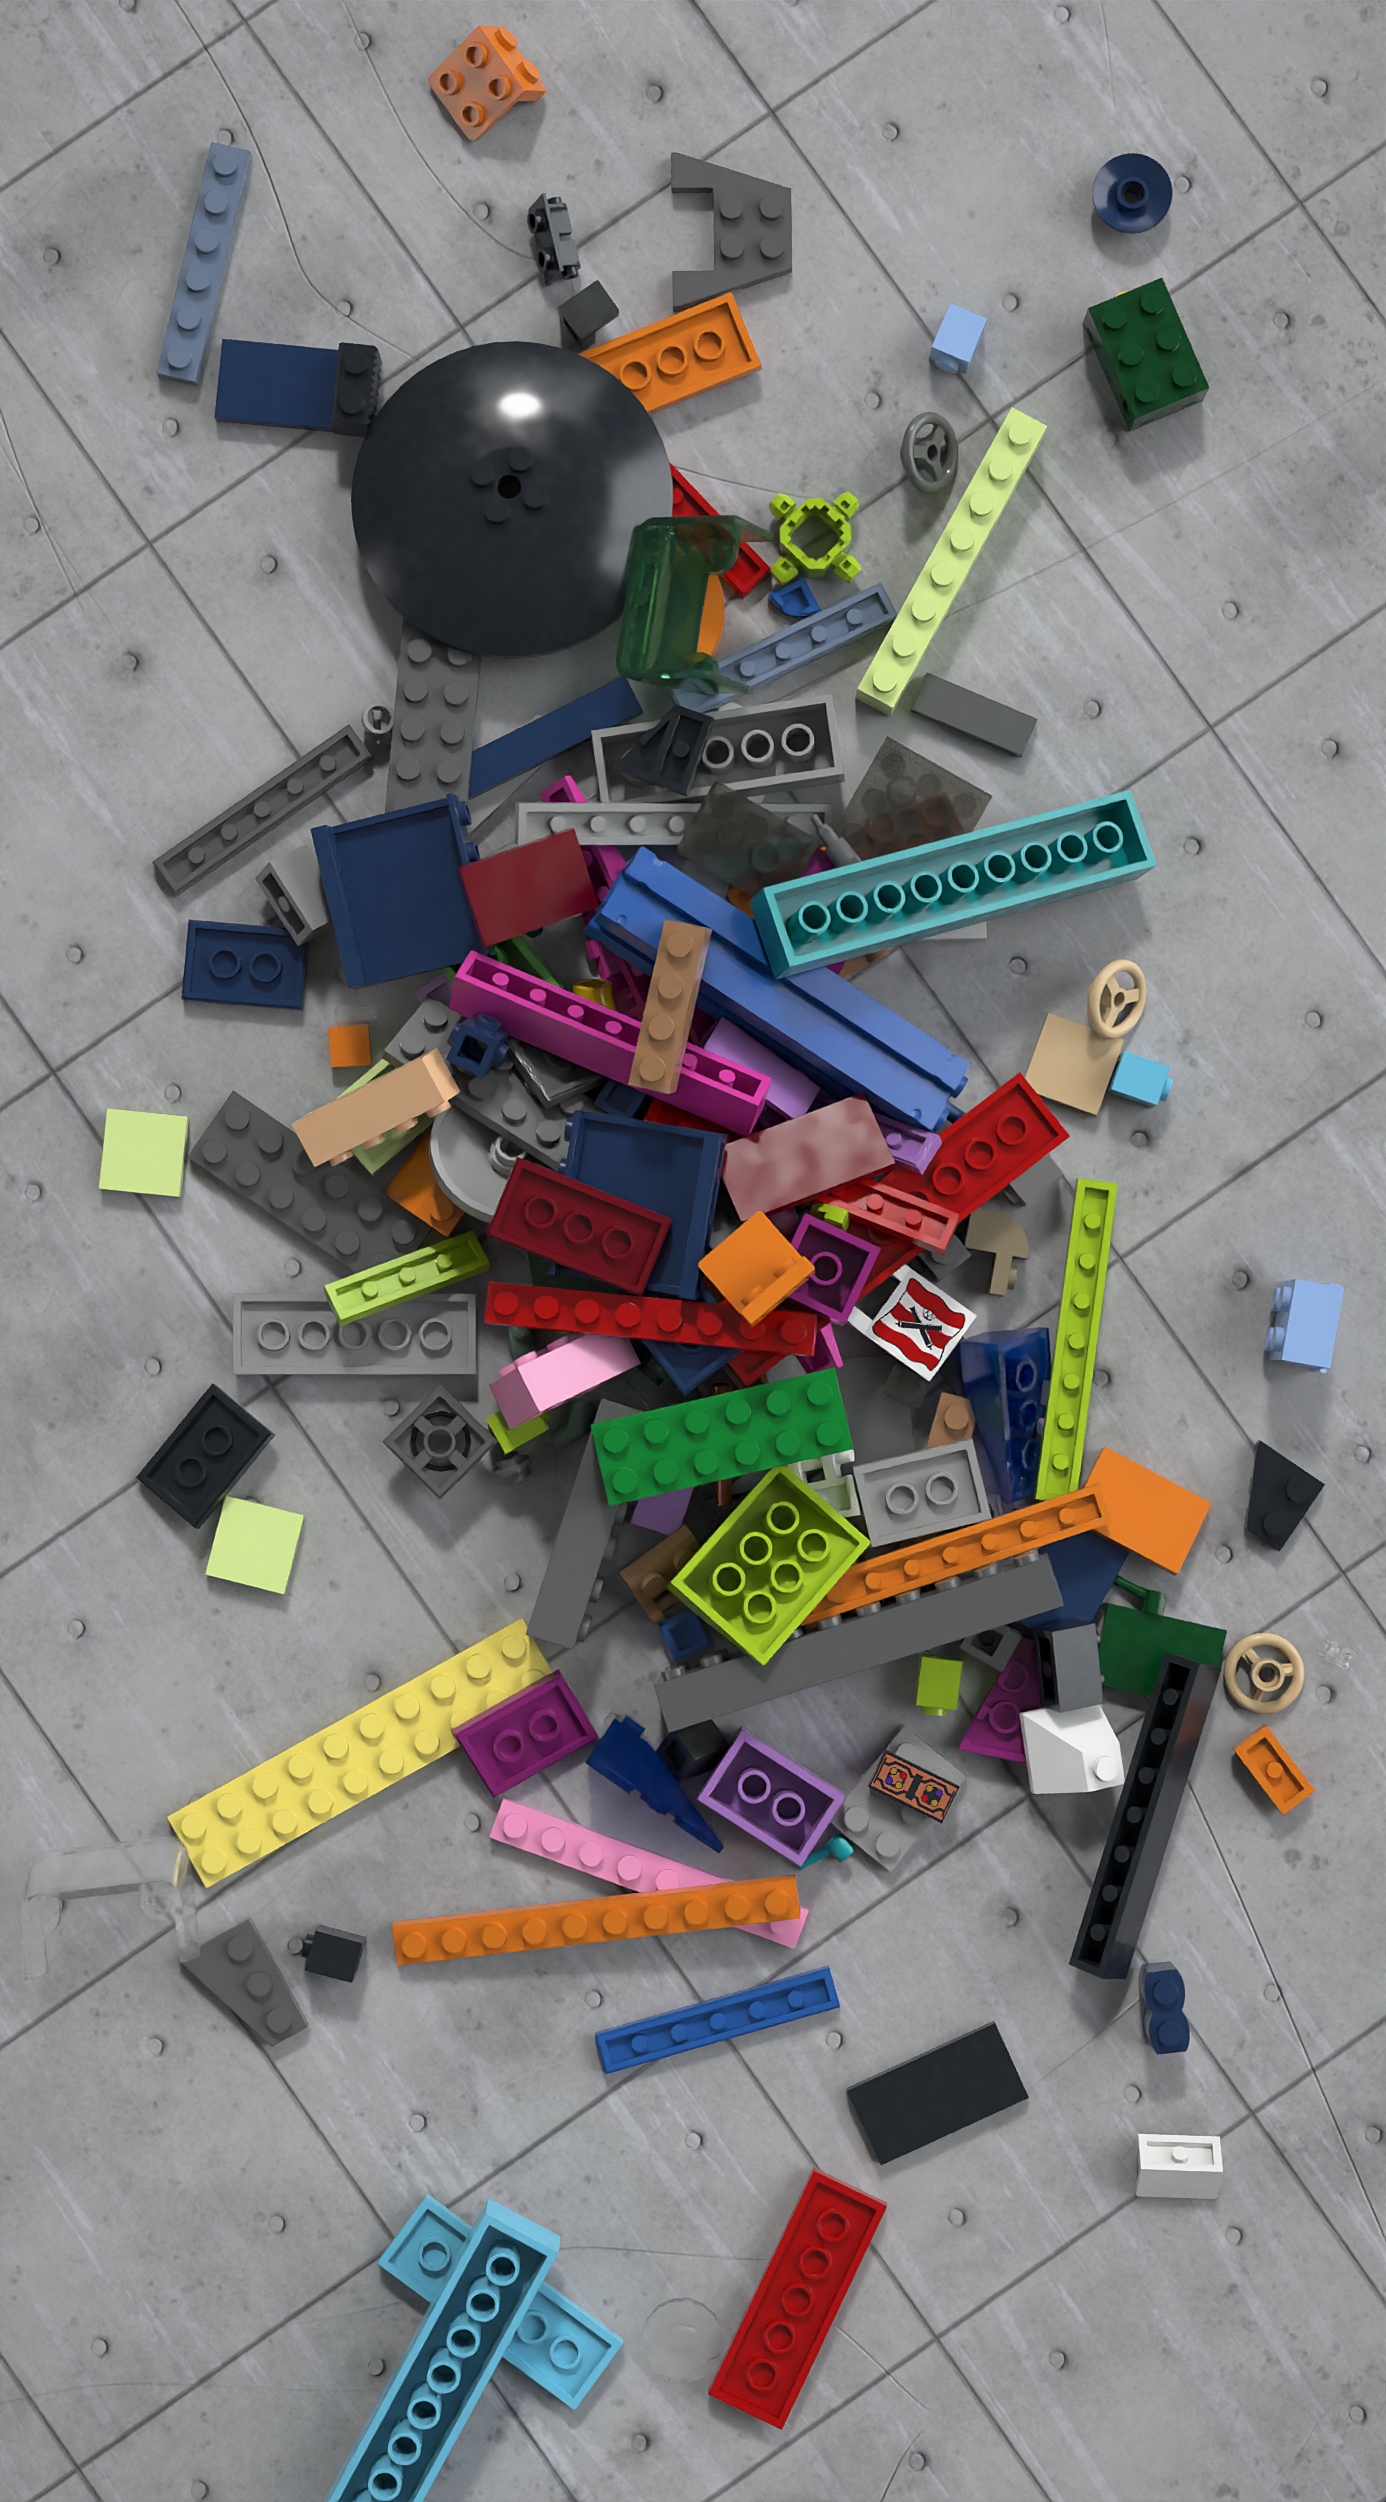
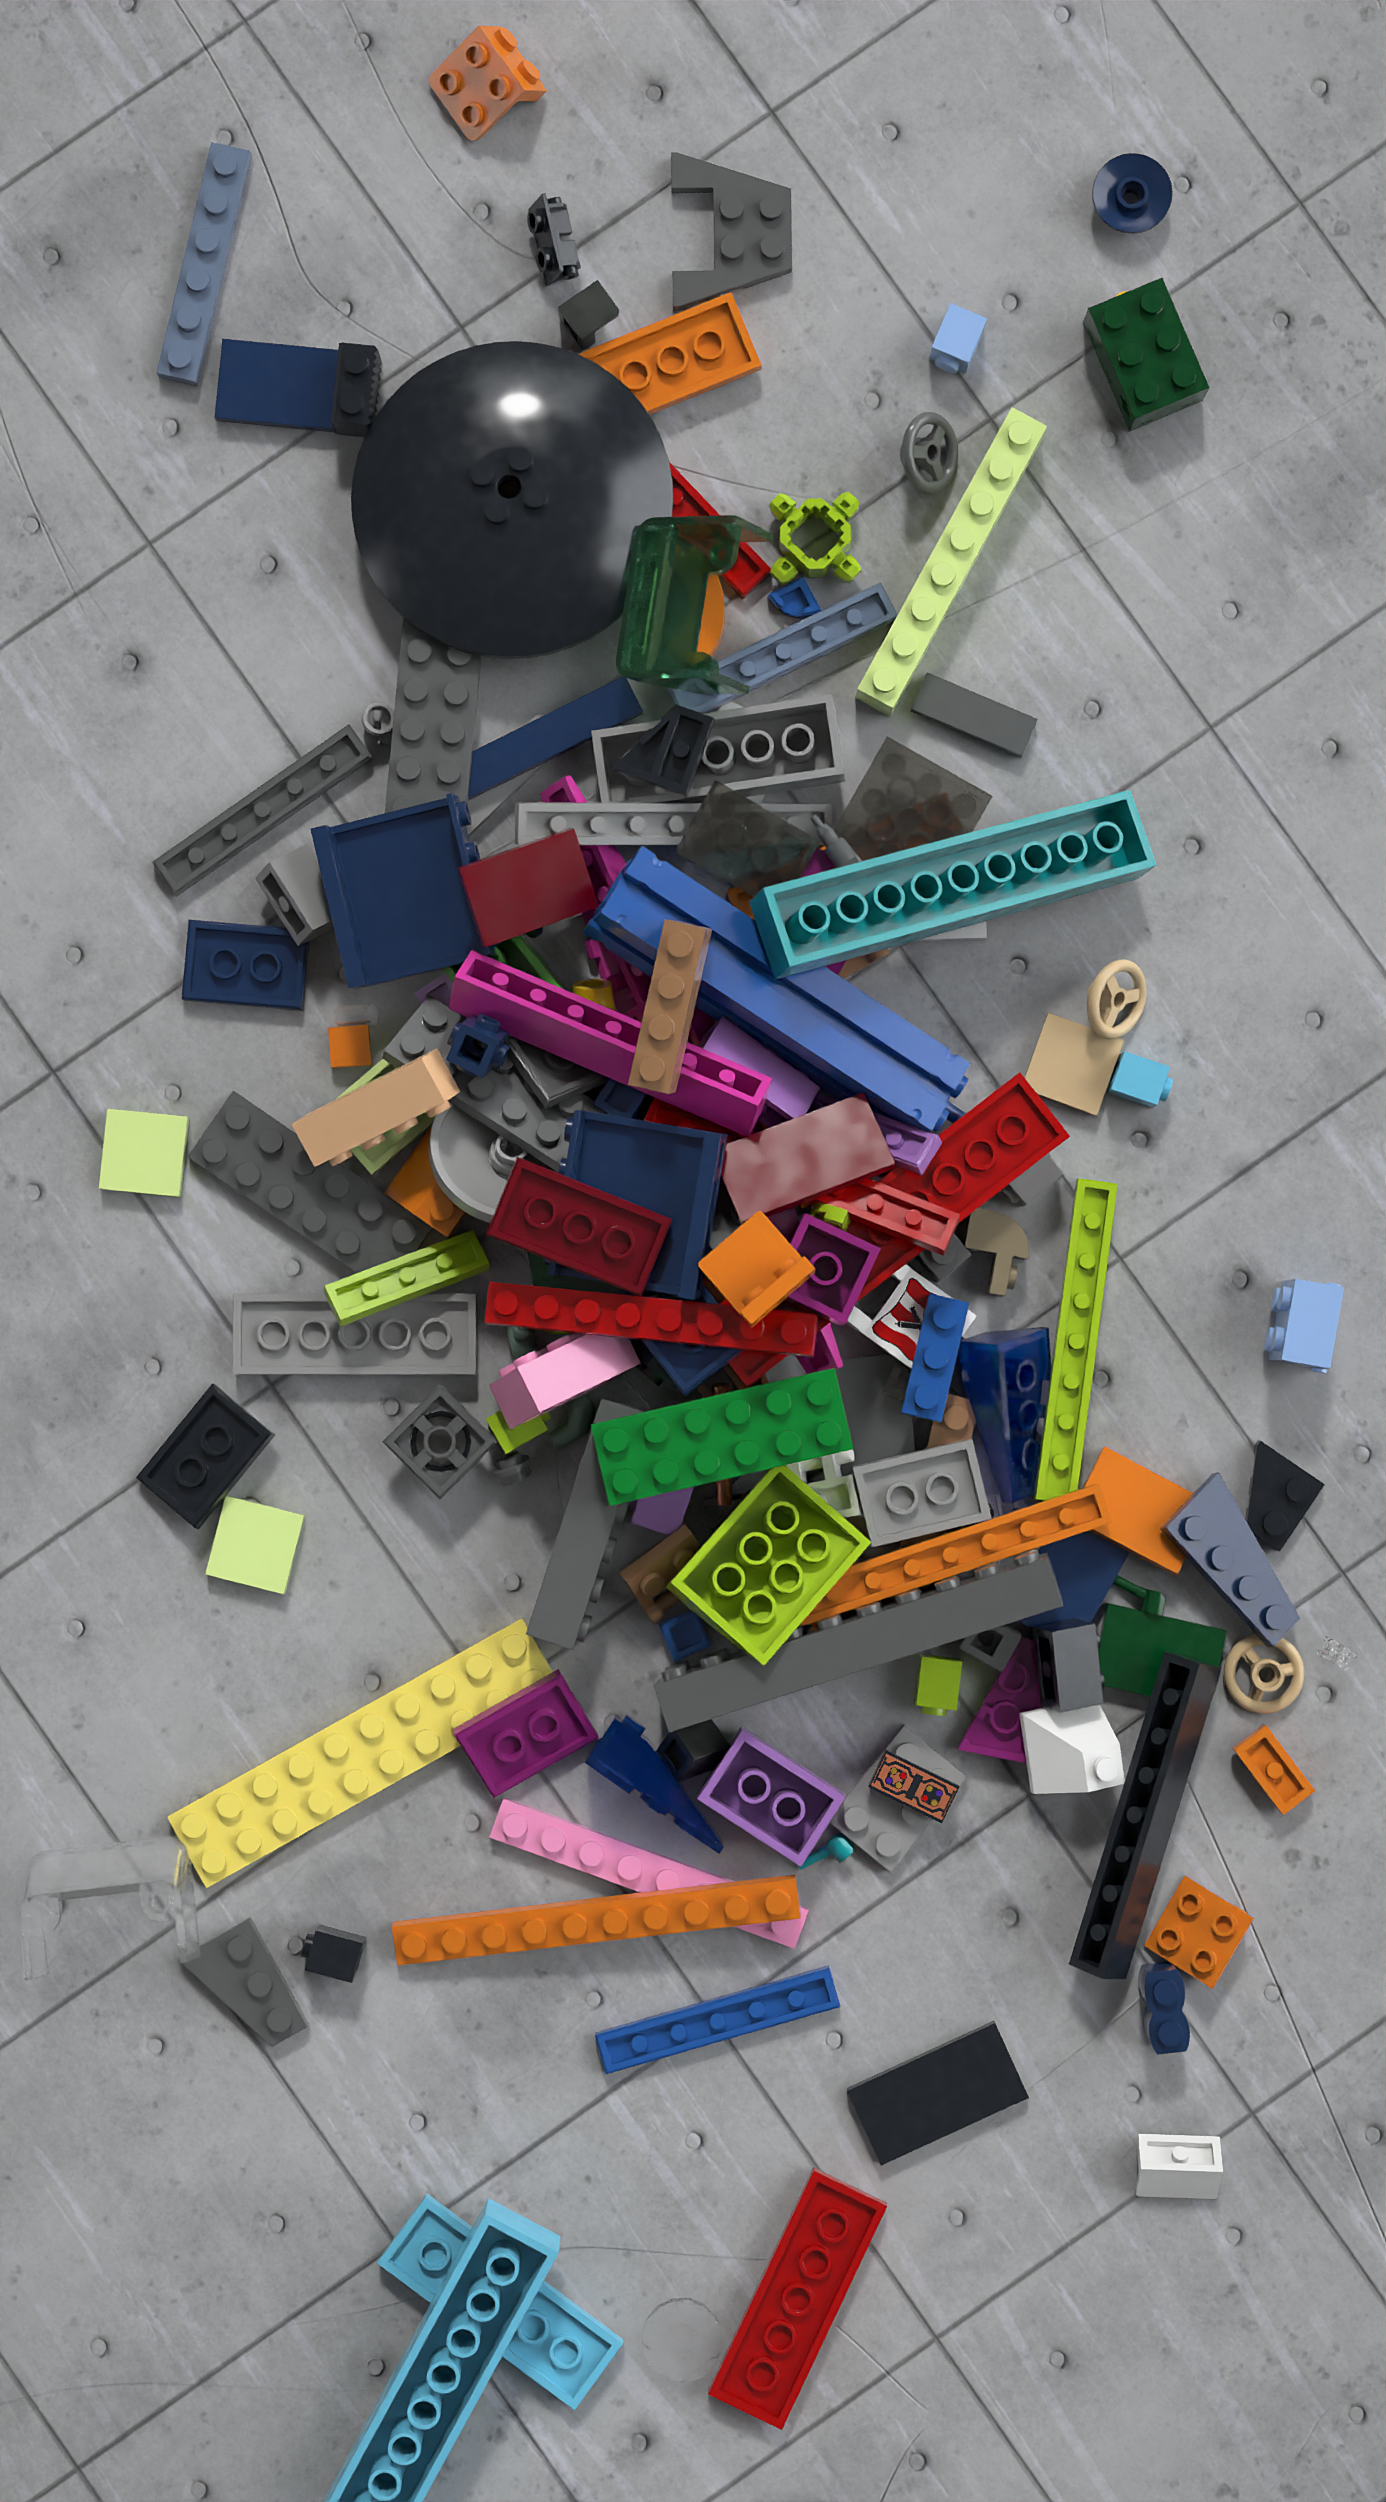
(934, 1358): none -> blue plate
(1199, 1932): none -> orange hinge
(1227, 1554): none -> wing

